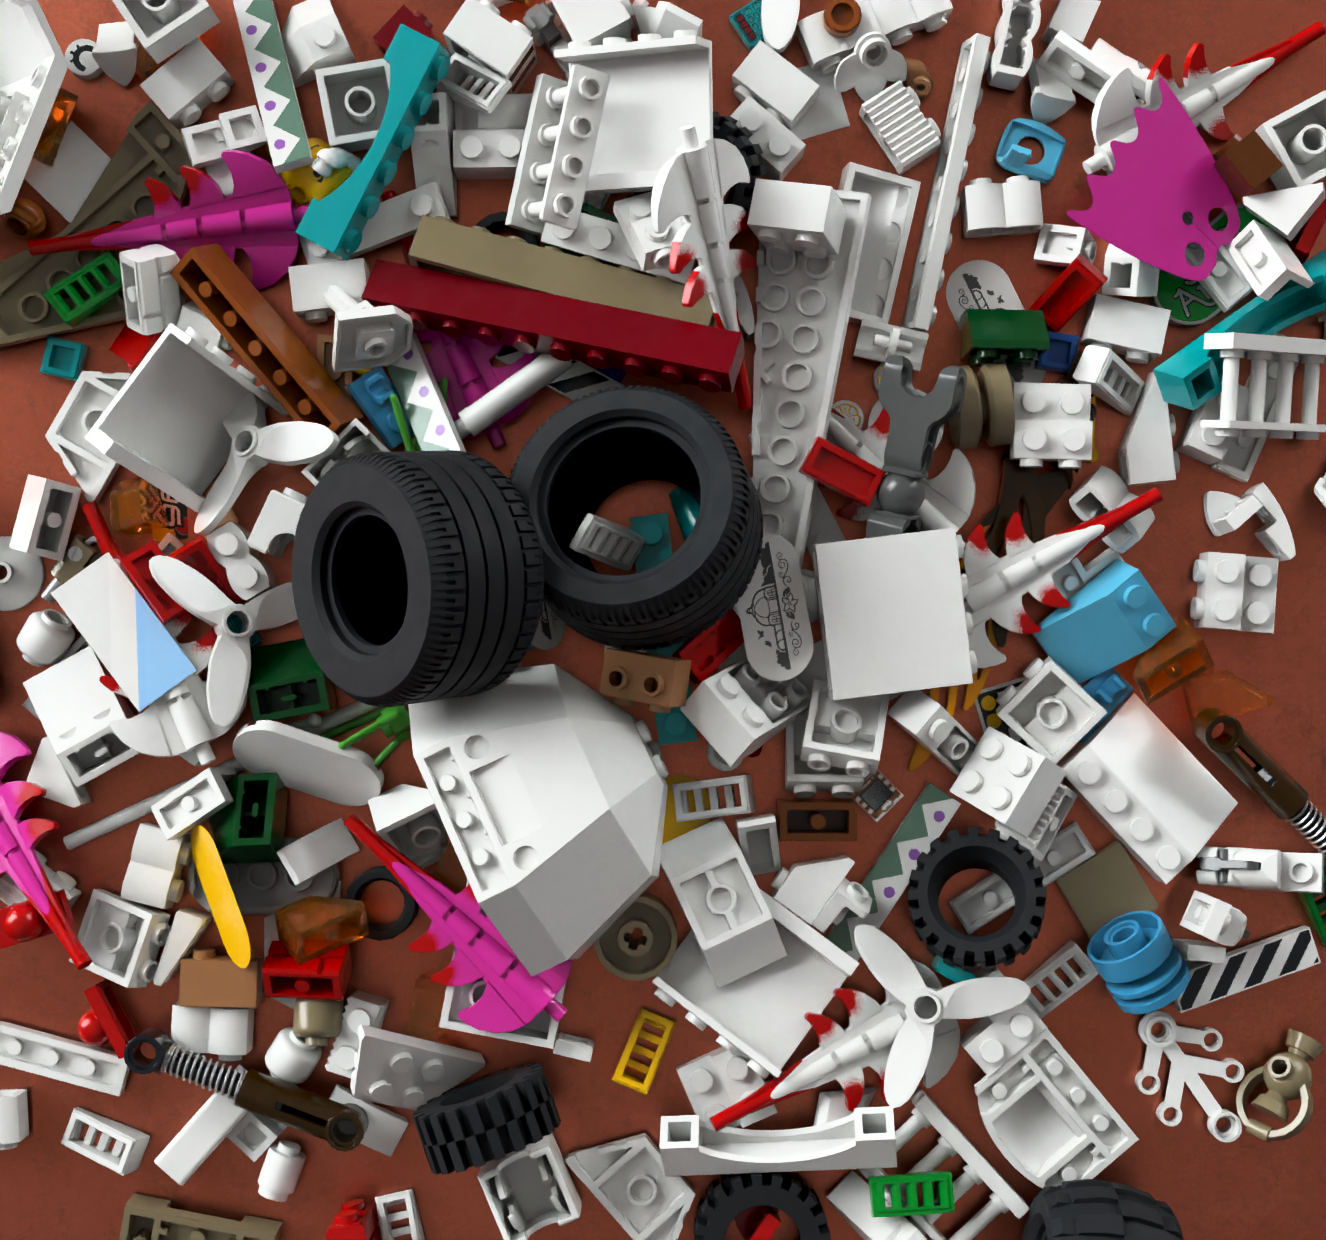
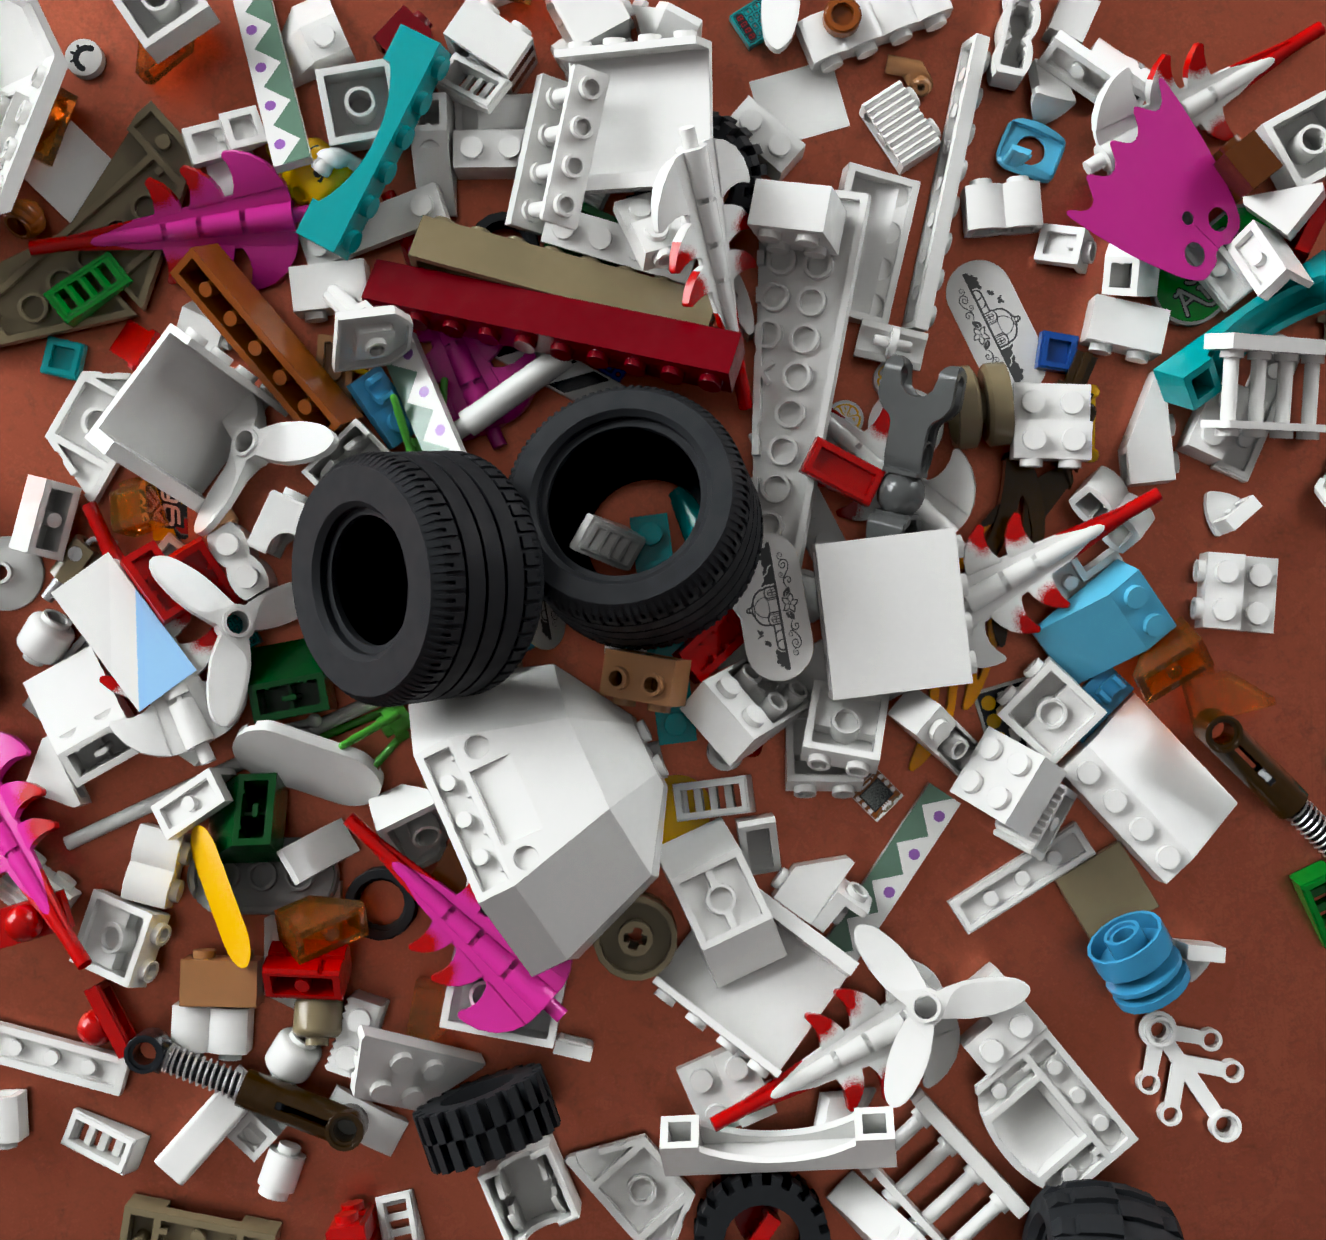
(116, 51): white tile -> none
(149, 289): white brick -> none
(184, 934): white slope -> none
(188, 84): white brick -> none
(540, 22): light grey plate -> none
(628, 1081): yellow slope -> none
(775, 85): white brick -> none
(816, 820): reddish brown brick -> none
(870, 71): white plate -> none
(943, 1190): green slope -> none
(953, 973): teal tile -> none
(986, 853): black tyre -> none
(1003, 336): dark green slope -> none
(1047, 969): white slope -> none
(1069, 292): red tile -> none
(1108, 377): white slope -> none
(1215, 919): white plate -> none
(1249, 967): tile -> none
(1261, 869): white plate -> none
(1275, 532): white slope -> none
(1286, 1078): dark tan piece -> none

